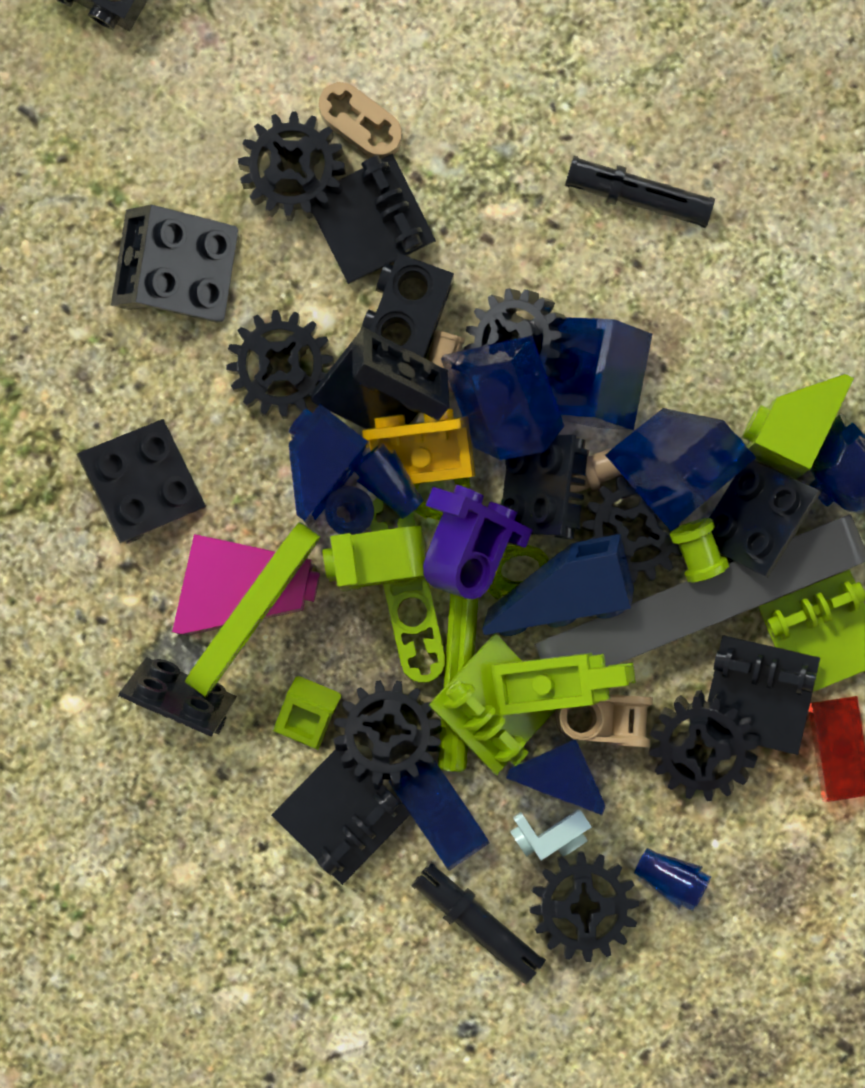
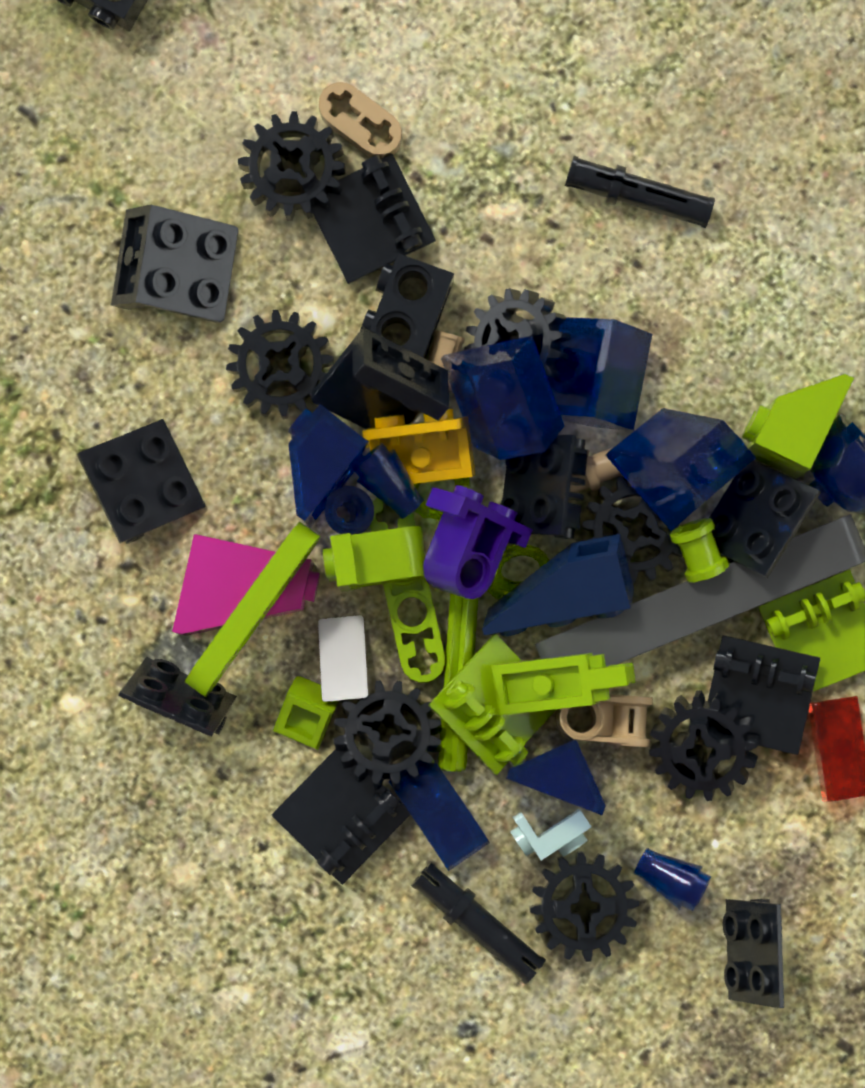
(342, 658): none -> white sticker
(754, 952): none -> black hinge

